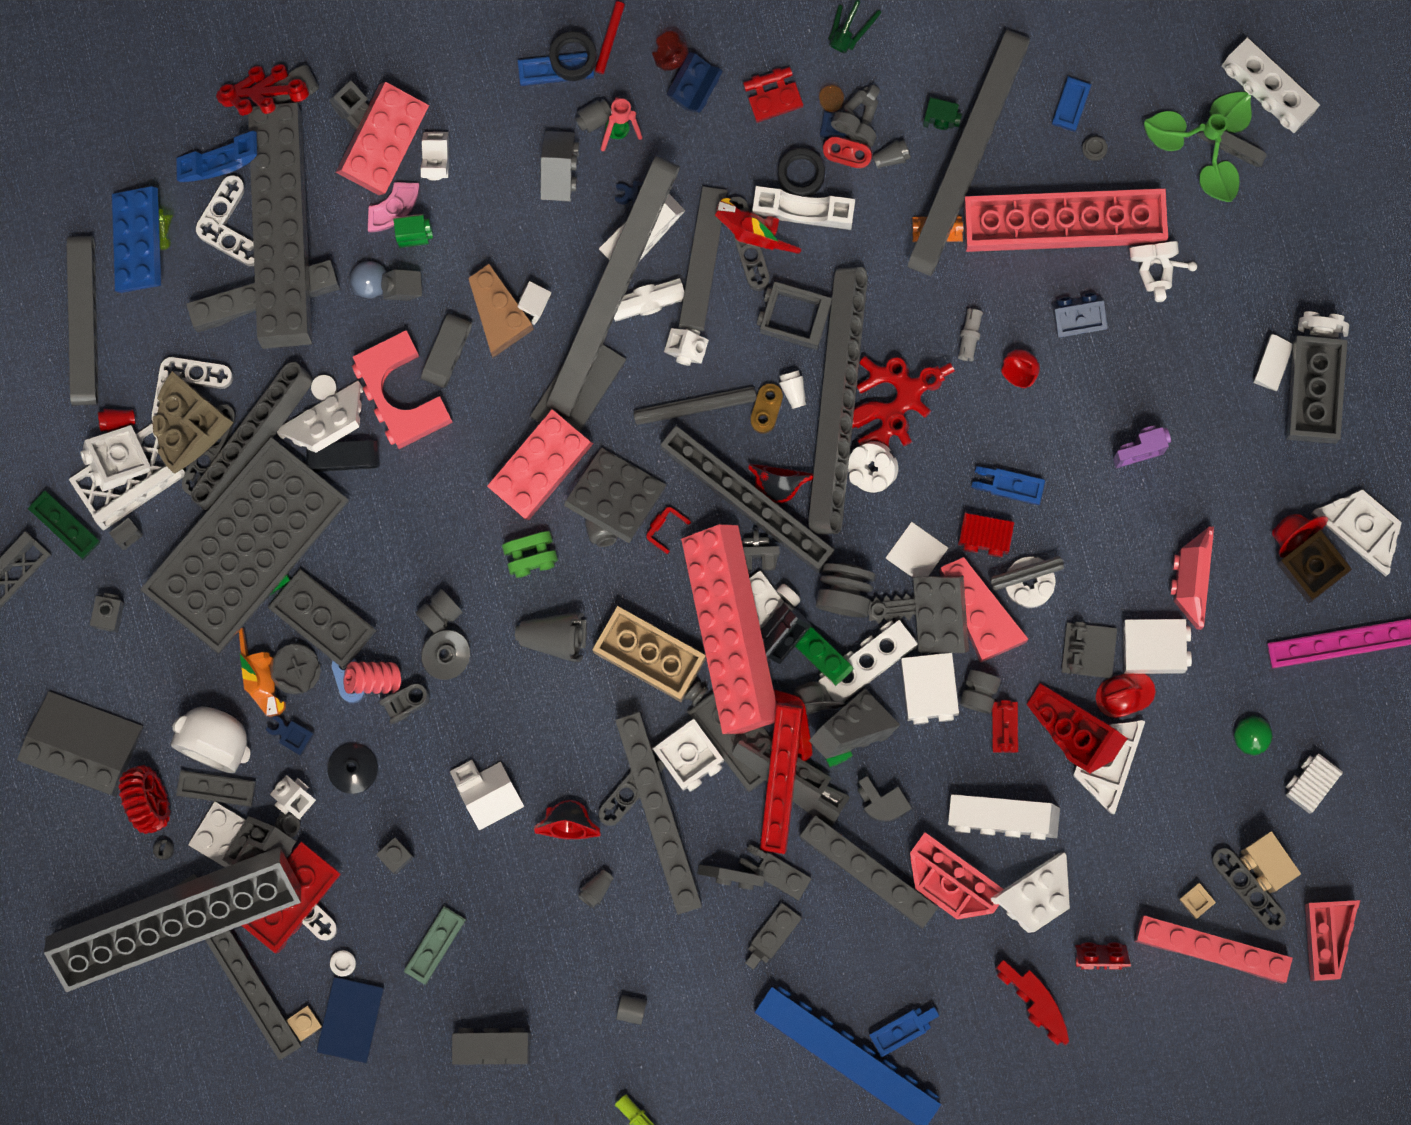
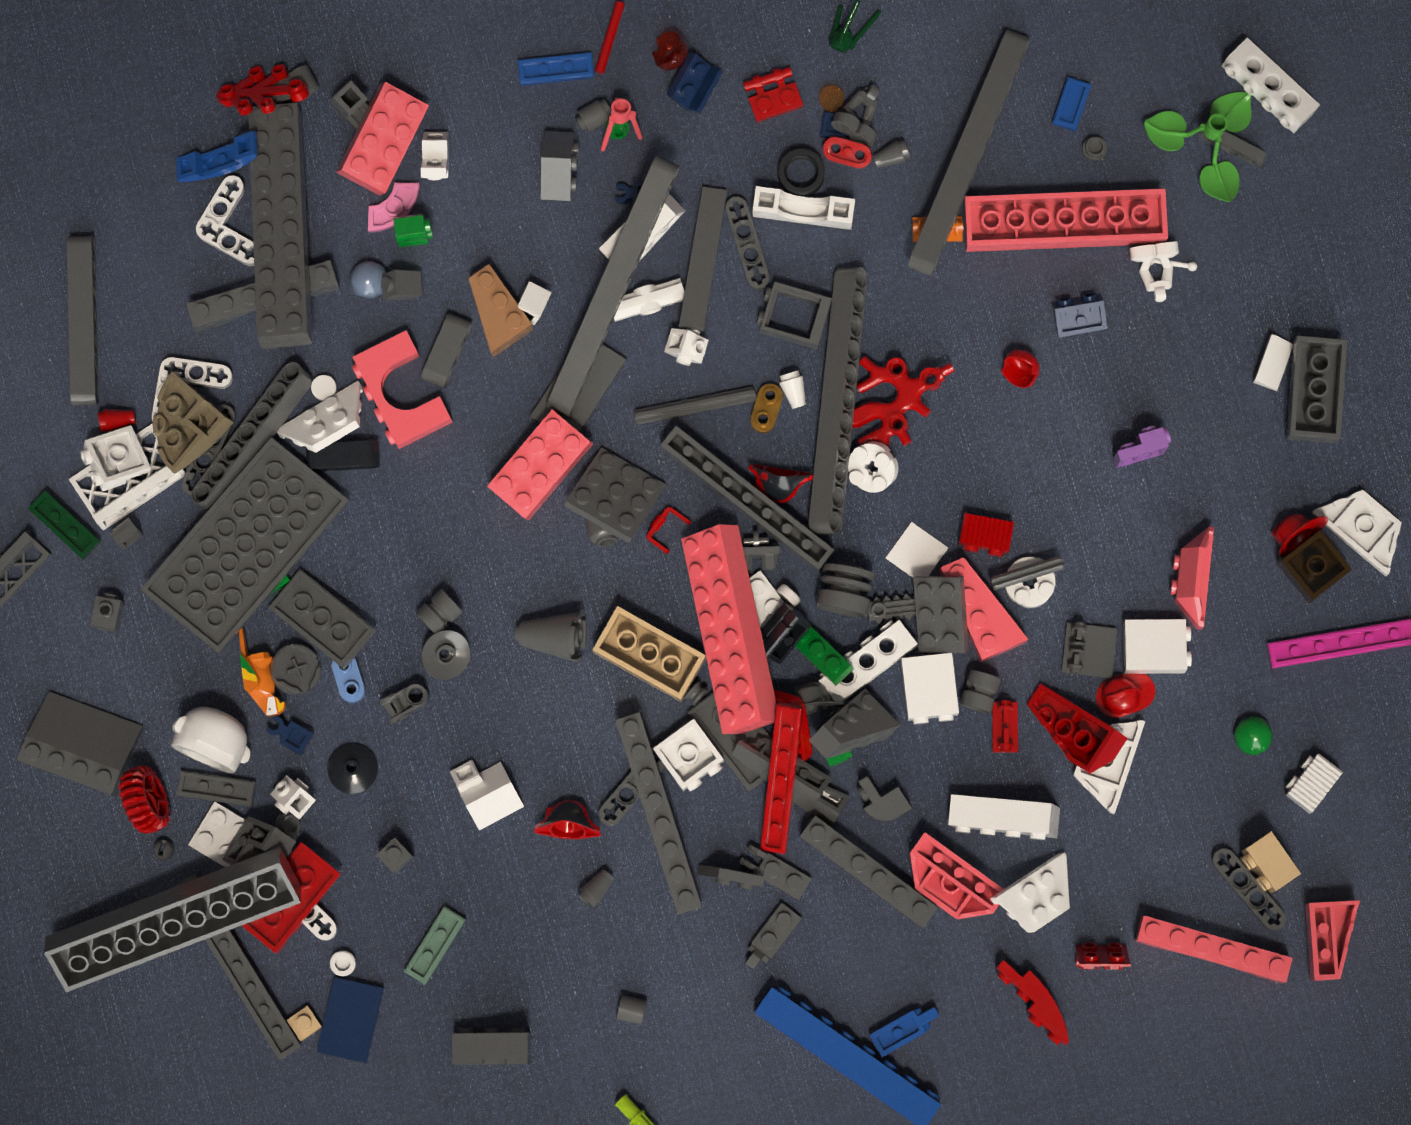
(136, 239): blue plate -> none
(164, 224): clear neon green piece -> none
(371, 677): coral piece -> none
(543, 560): bright green brick -> none
(576, 37): black tyre -> none
(751, 227): red animal -> none
(942, 114): dark green brick -> none
(970, 335): light grey pin -> none
(1011, 485): blue hinge -> none
(1197, 901): tan plate -> none
(1323, 326): white plate -> none

